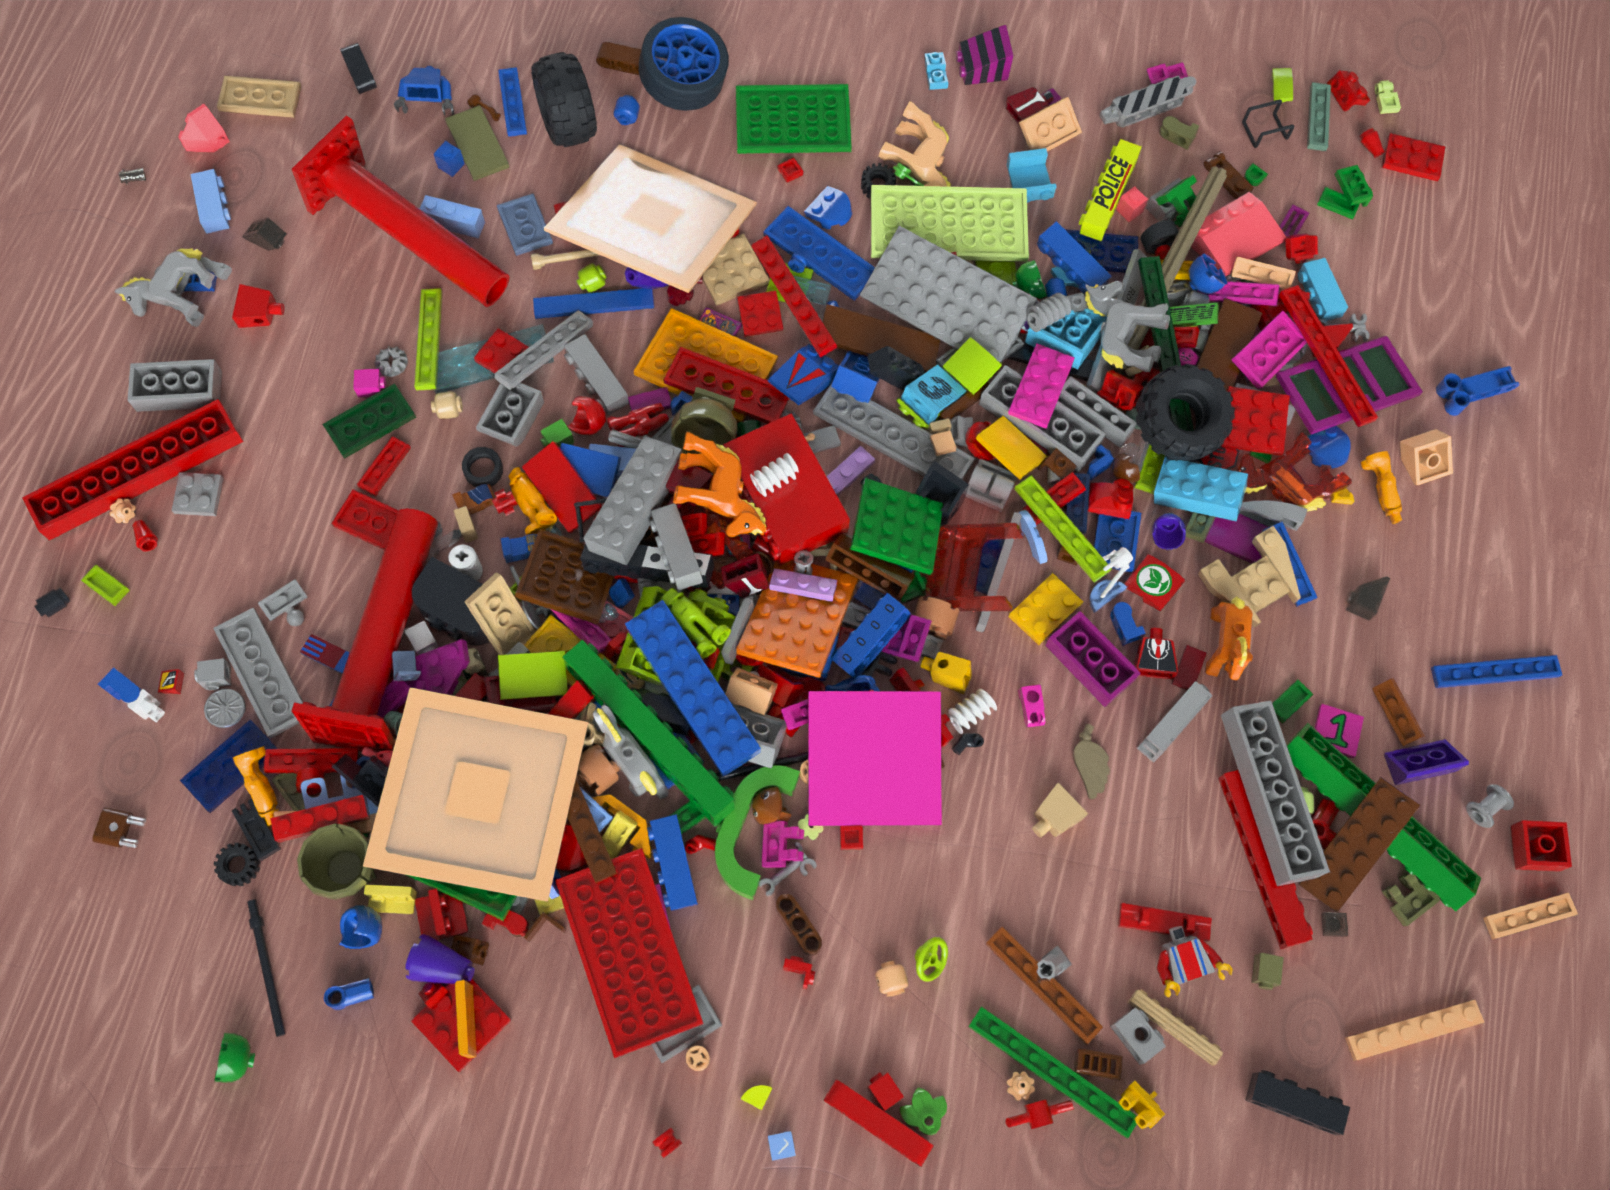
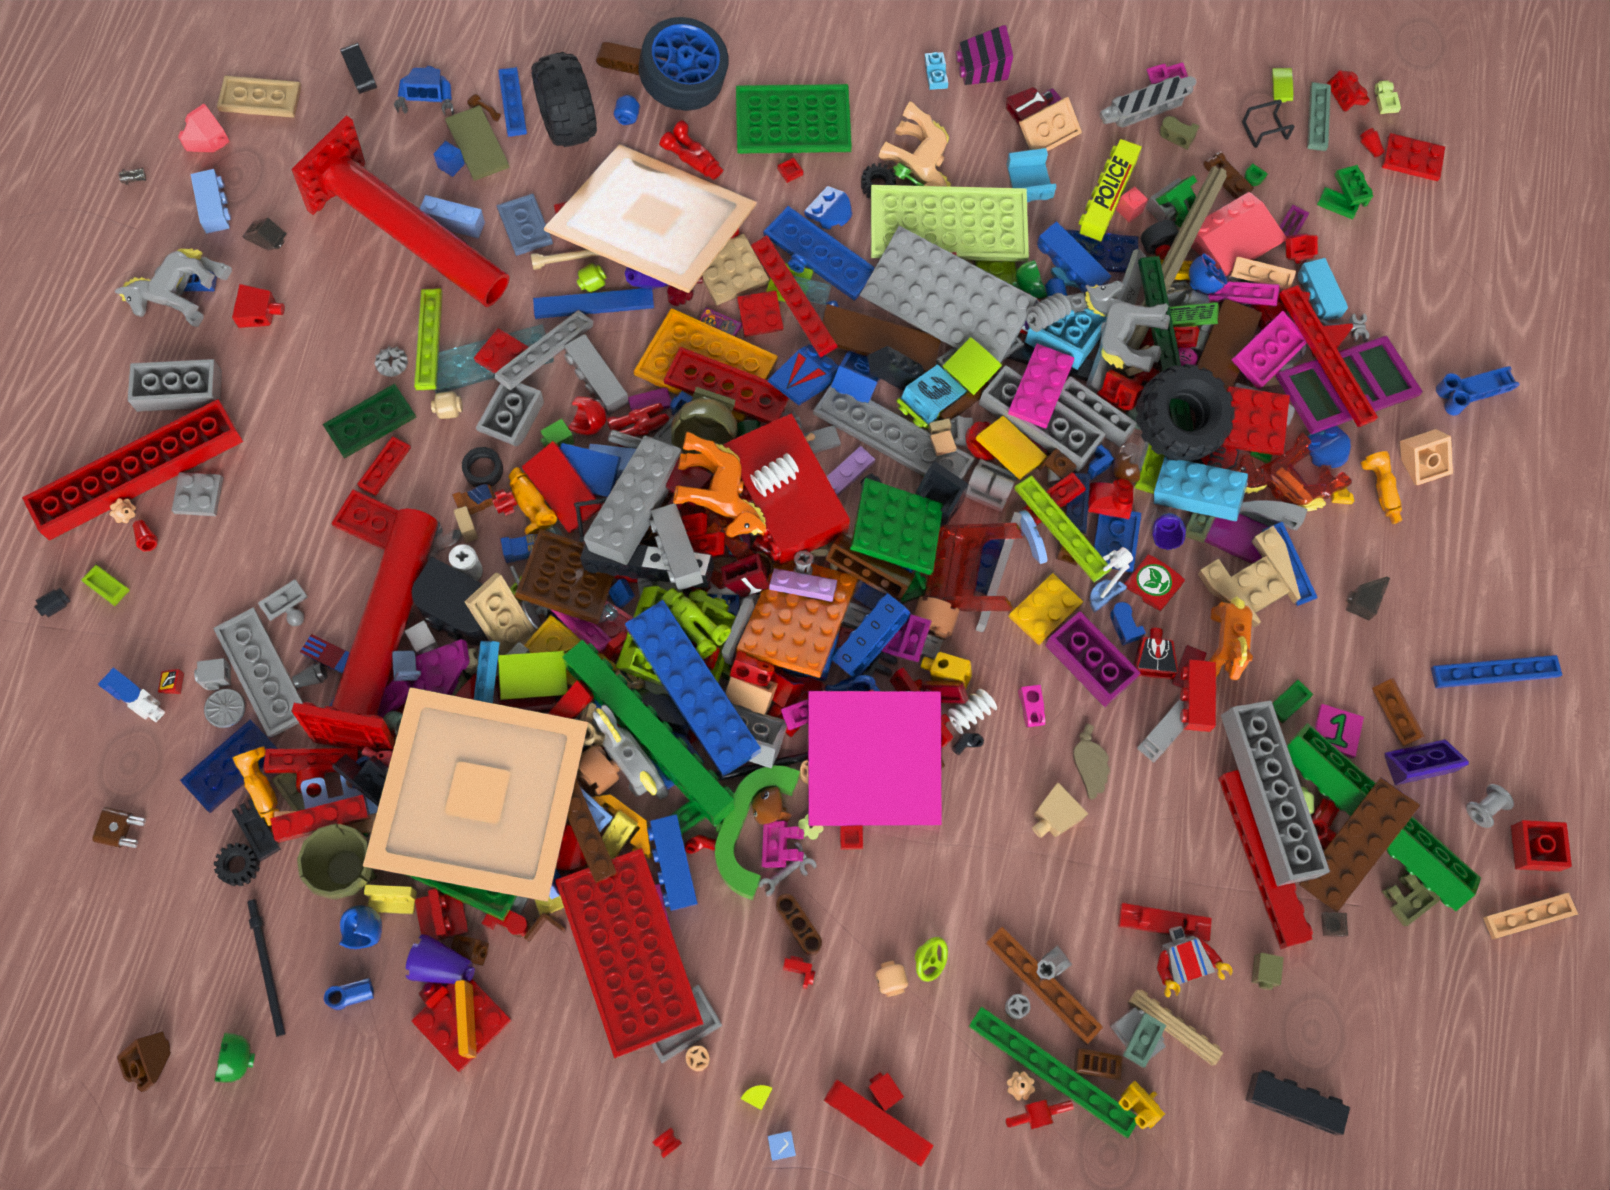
(144, 1060): none -> reddish brown slope
(311, 675): none -> dark grey cone
(368, 382): dark pink brick -> none
(486, 671): none -> dark azure tile
(695, 156): none -> red piece
(751, 670): none -> red leg
(924, 1108): bright green plate -> none
(950, 690): none -> dark red tile
(1022, 1005): none -> light grey wheel
(1144, 1040): none -> sand green plate
(1198, 695): none -> red brick
(1414, 1030): light nougat plate -> none

